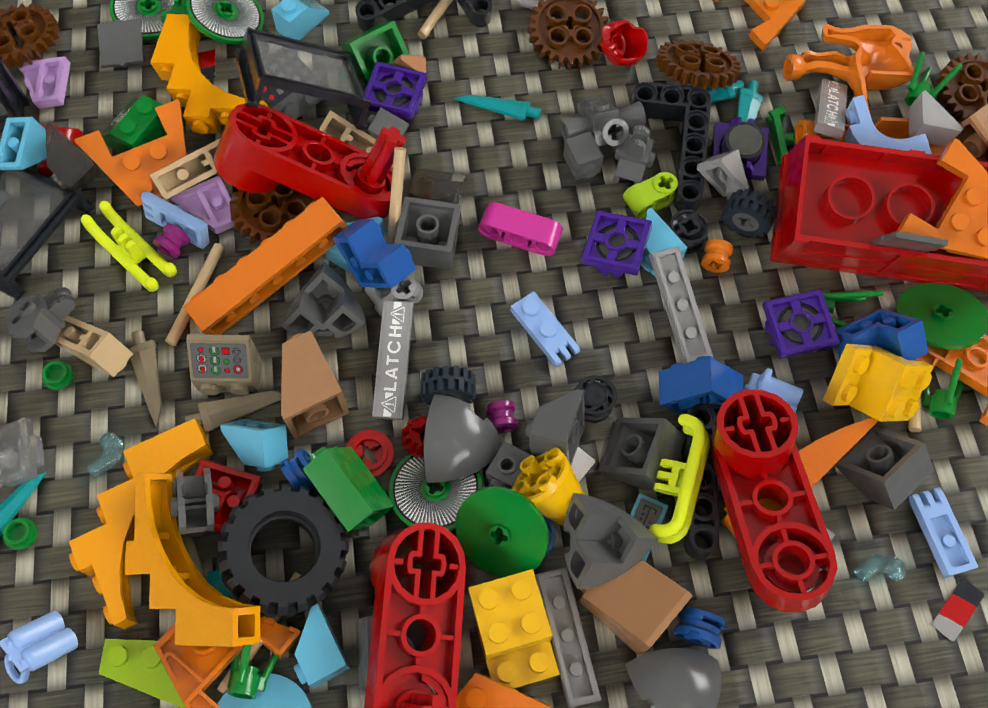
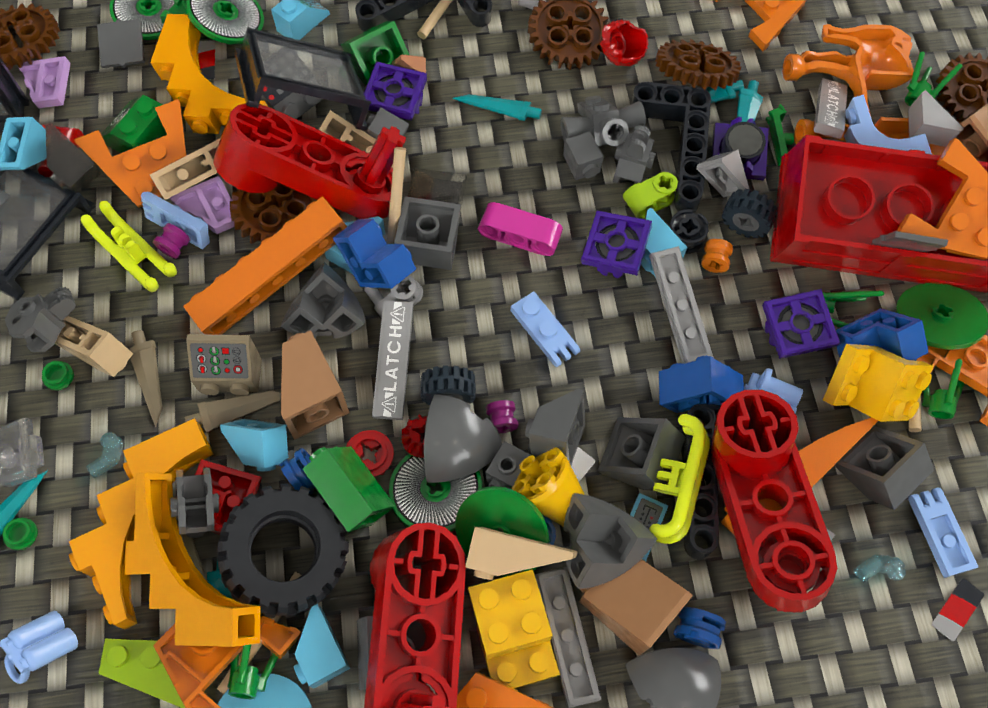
(198, 286): tan bar -> none
(504, 553): none -> tan slope
(598, 397): black wheel -> none

